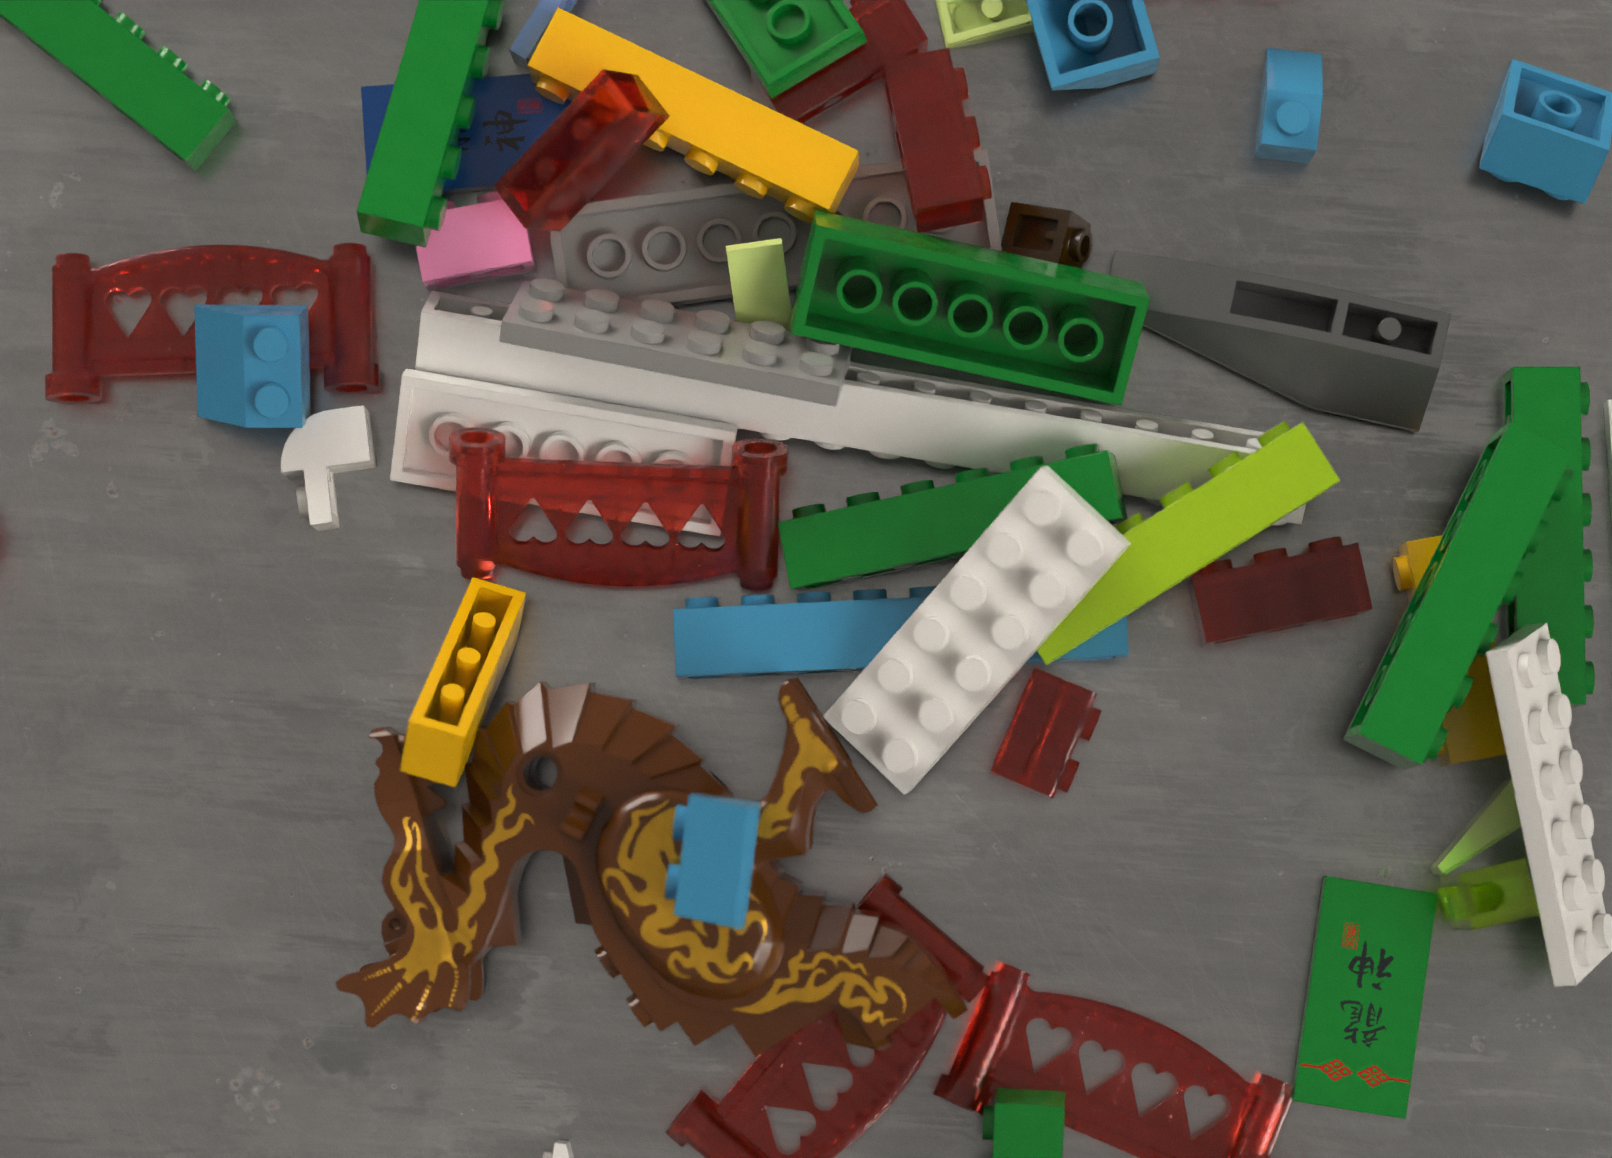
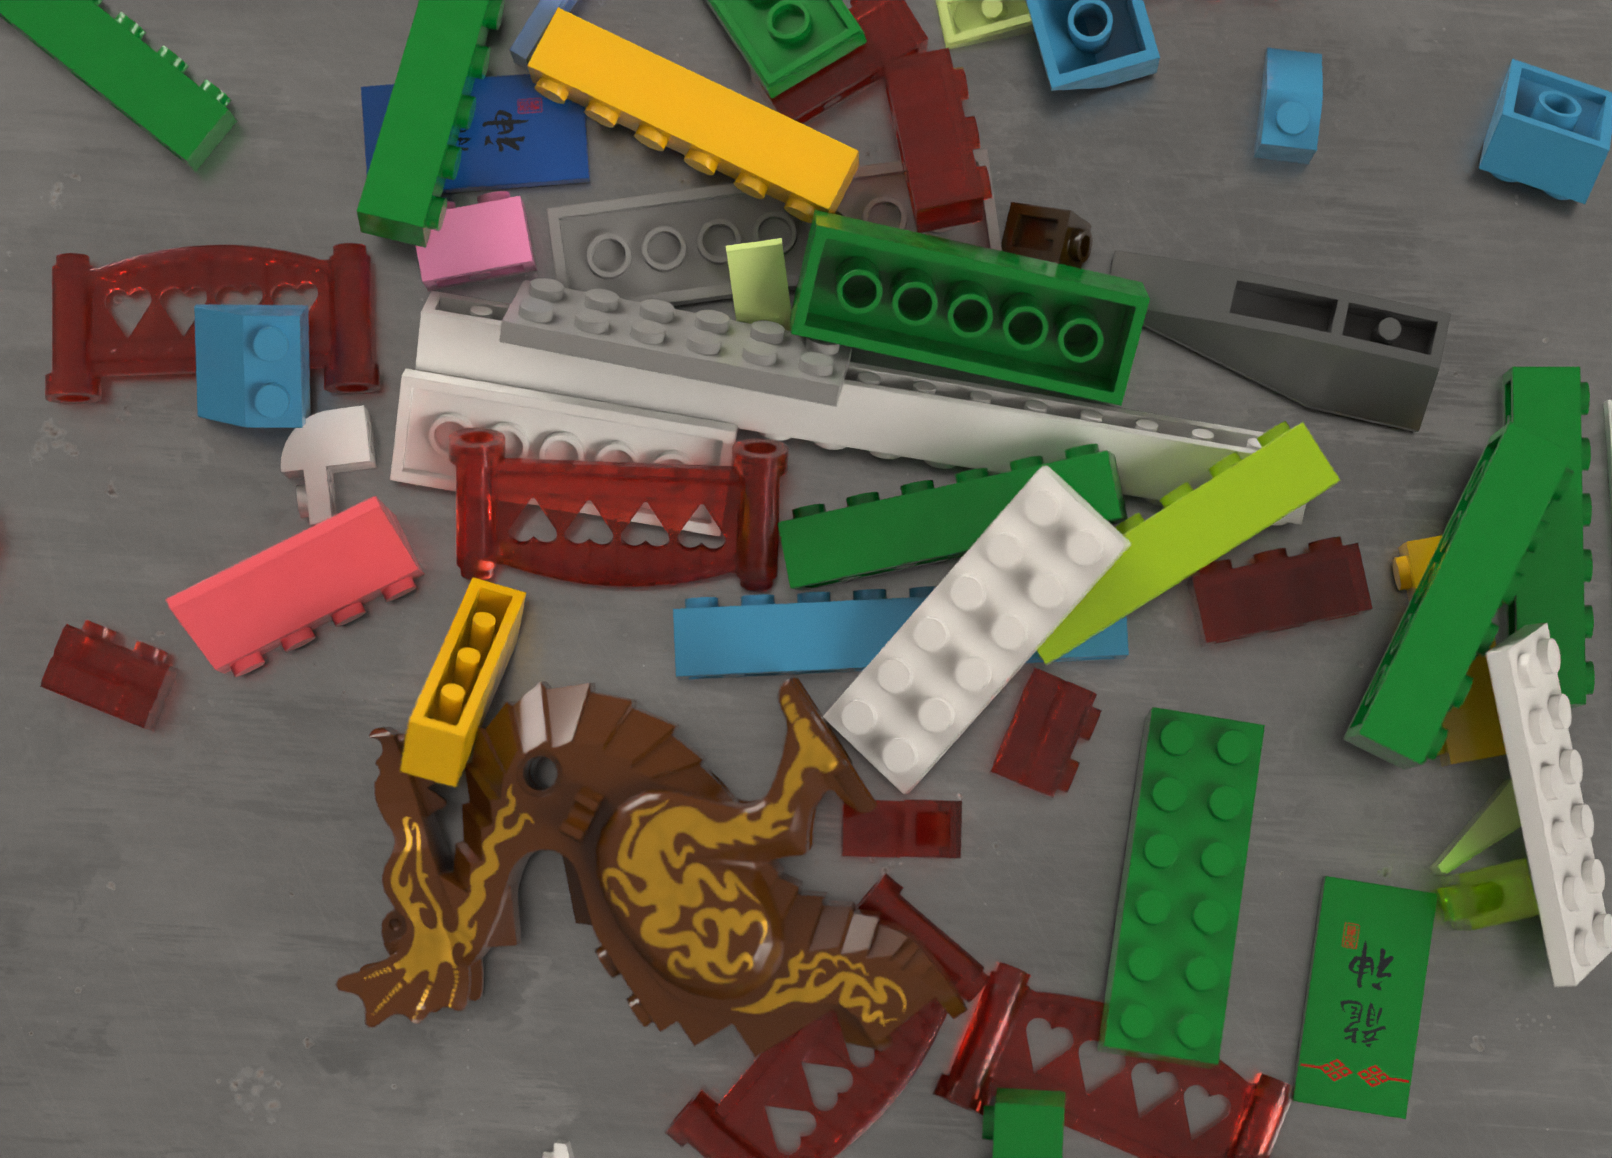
(110, 676): none -> clear red brick
(298, 587): none -> coral slope
(581, 150): clear red brick -> none
(715, 859): dark azure slope -> none
(903, 830): none -> clear red brick
(1181, 888): none -> green brick

